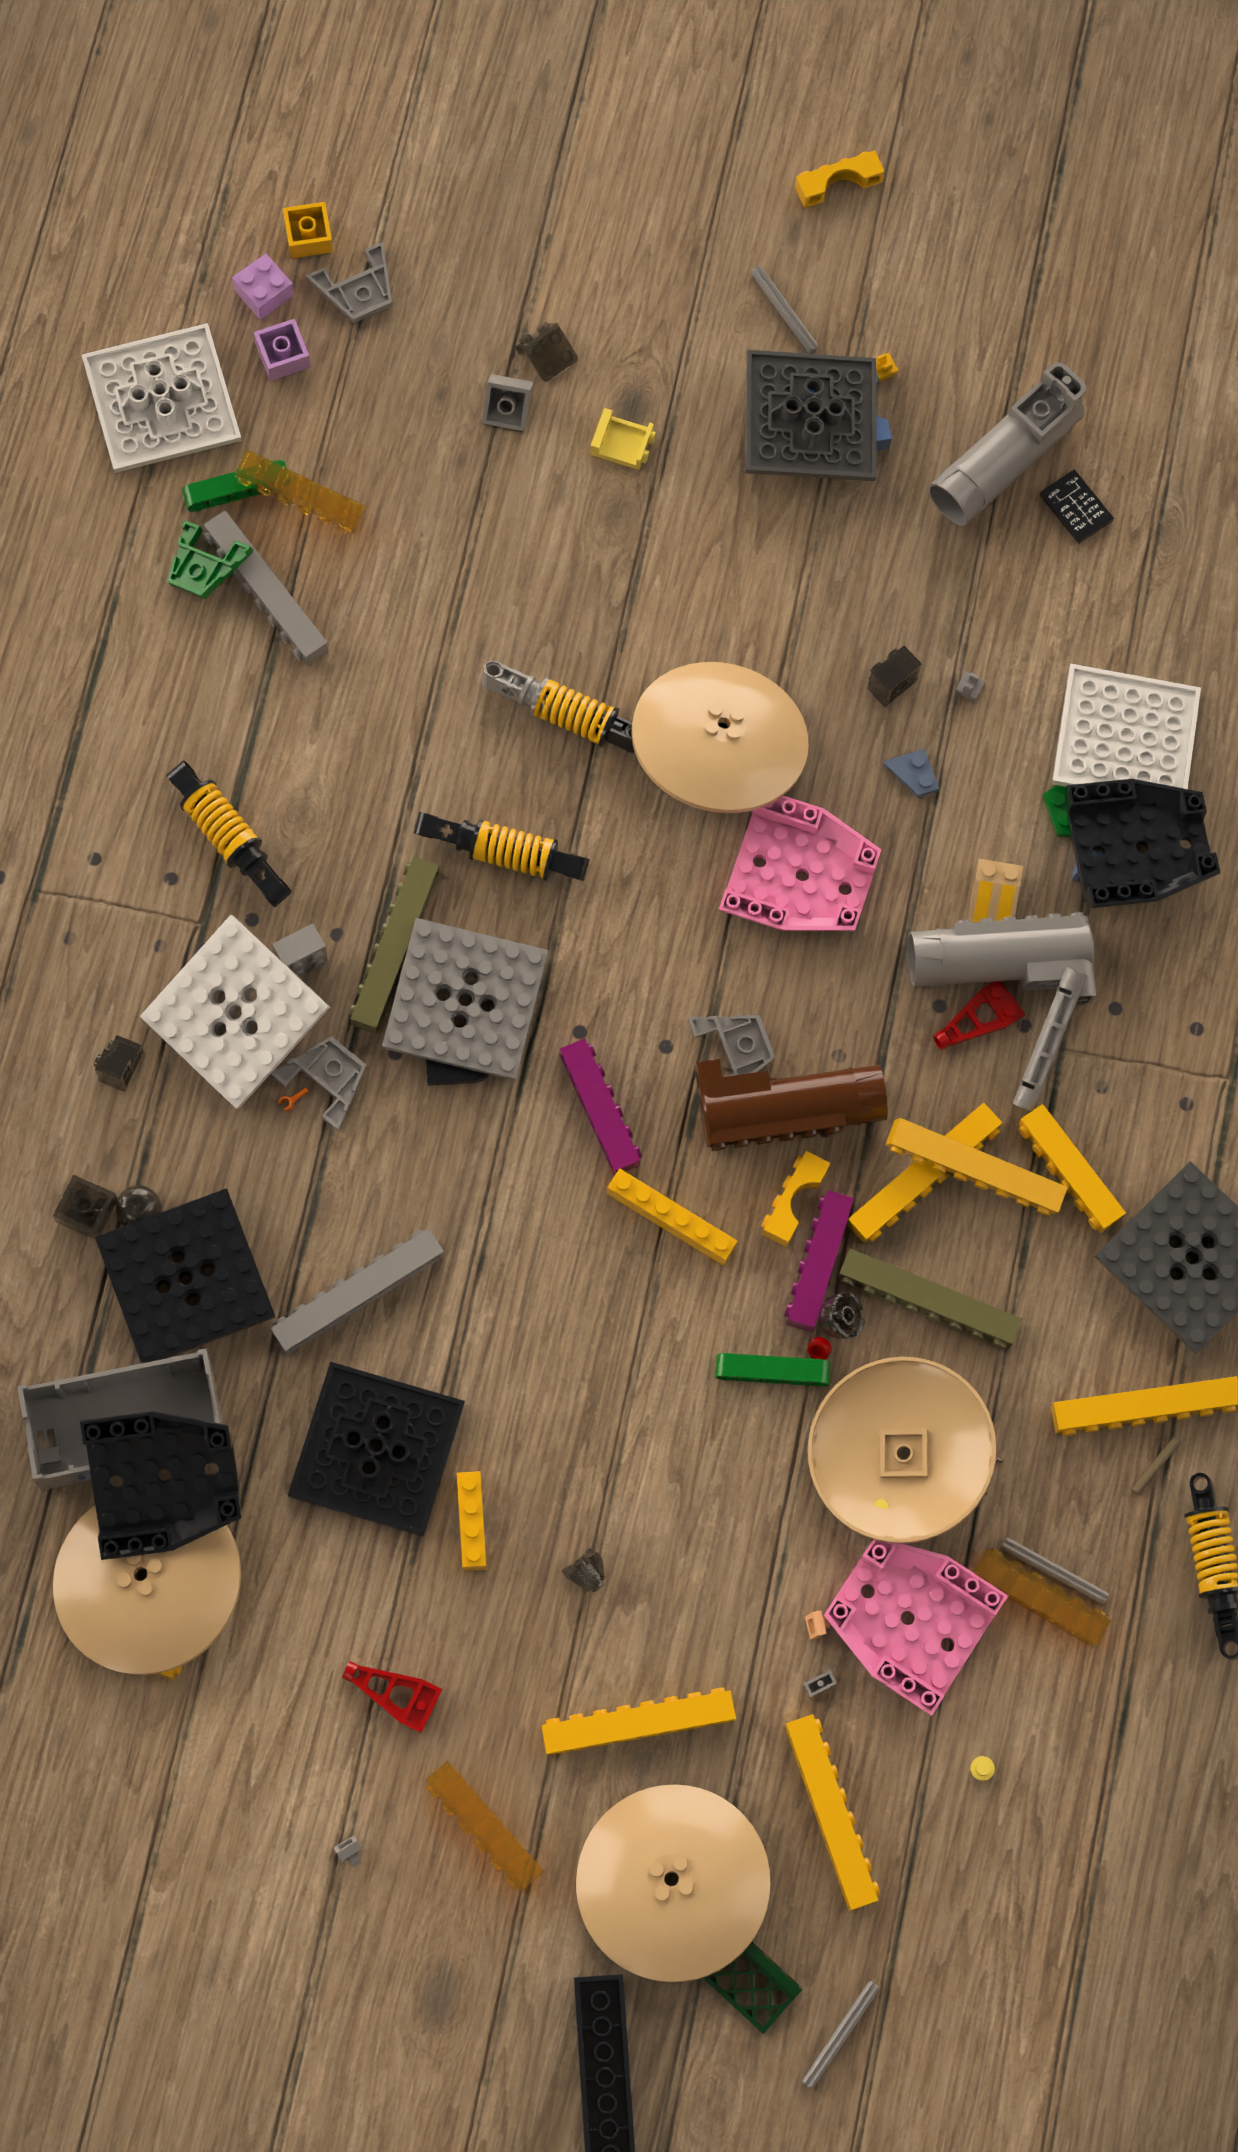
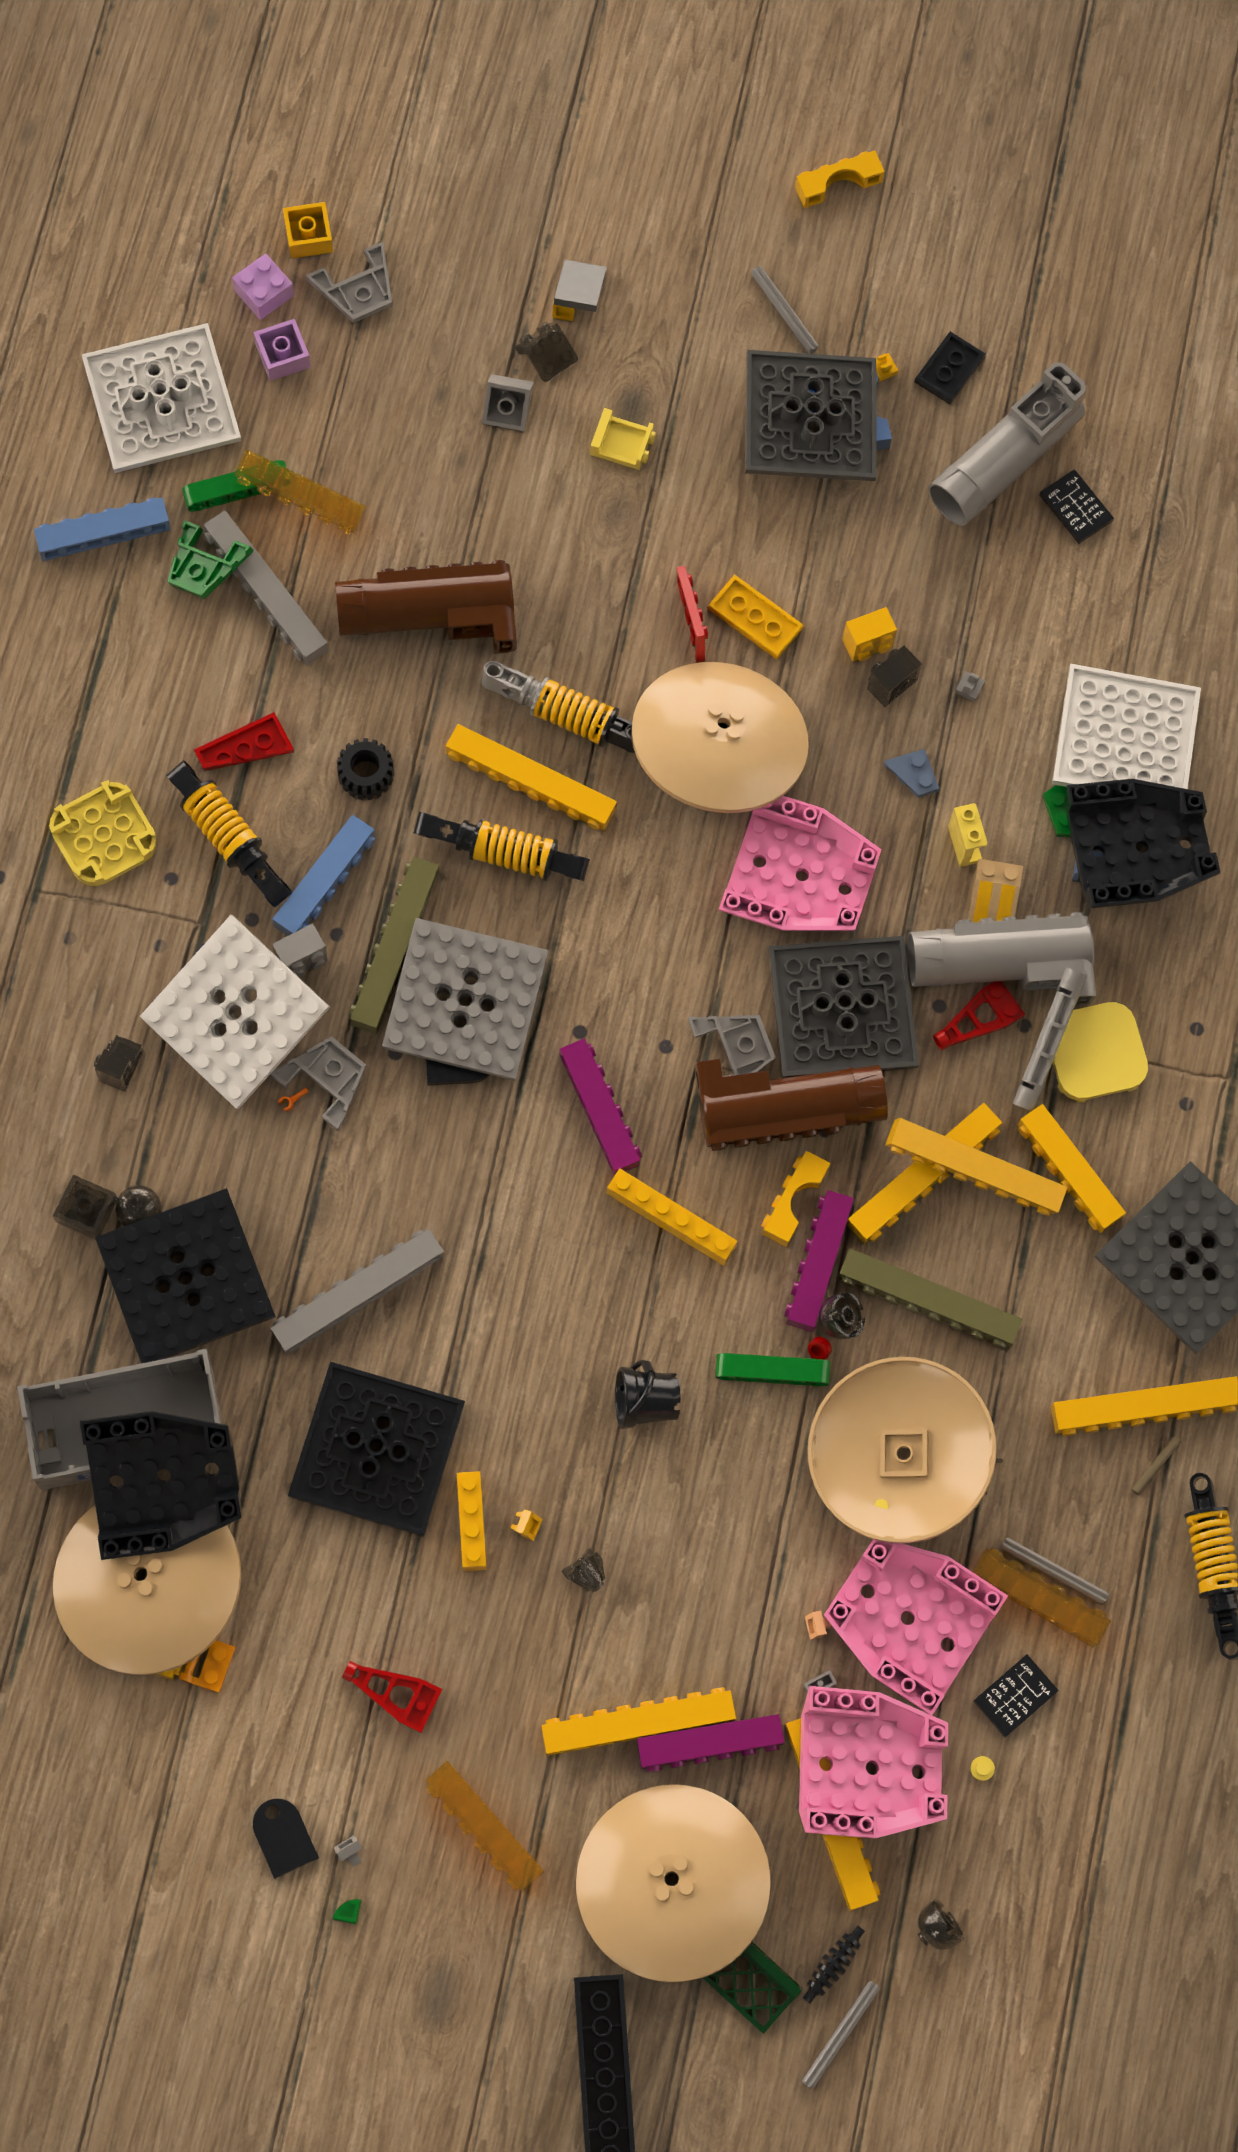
(102, 529): none -> medium blue brick
(103, 834): none -> light yellow tile
(214, 1667): none -> light orange plate
(249, 743): none -> red wing
(283, 1839): none -> black tile
(325, 876): none -> medium blue brick
(348, 1911): none -> green tile
(365, 785): none -> black tyre
(465, 599): none -> reddish brown piece
(528, 1524): none -> yellow tile
(530, 777): none -> yellow brick
(563, 312): none -> yellow tile
(580, 285): none -> tile
(645, 1395): none -> black piece
(693, 615): none -> red wing
(709, 1742): none -> magenta brick
(755, 617): none -> yellow tile
(813, 1037): none -> dark grey plate
(839, 1957): none -> black piece
(859, 1729): none -> bright pink wedge
(869, 635): none -> yellow brick
(938, 1927): none -> clear smoke cylinder
(949, 367): none -> black tile
(967, 834): none -> light yellow panel
(1015, 1695): none -> black tile
(1100, 1053): none -> light yellow tile

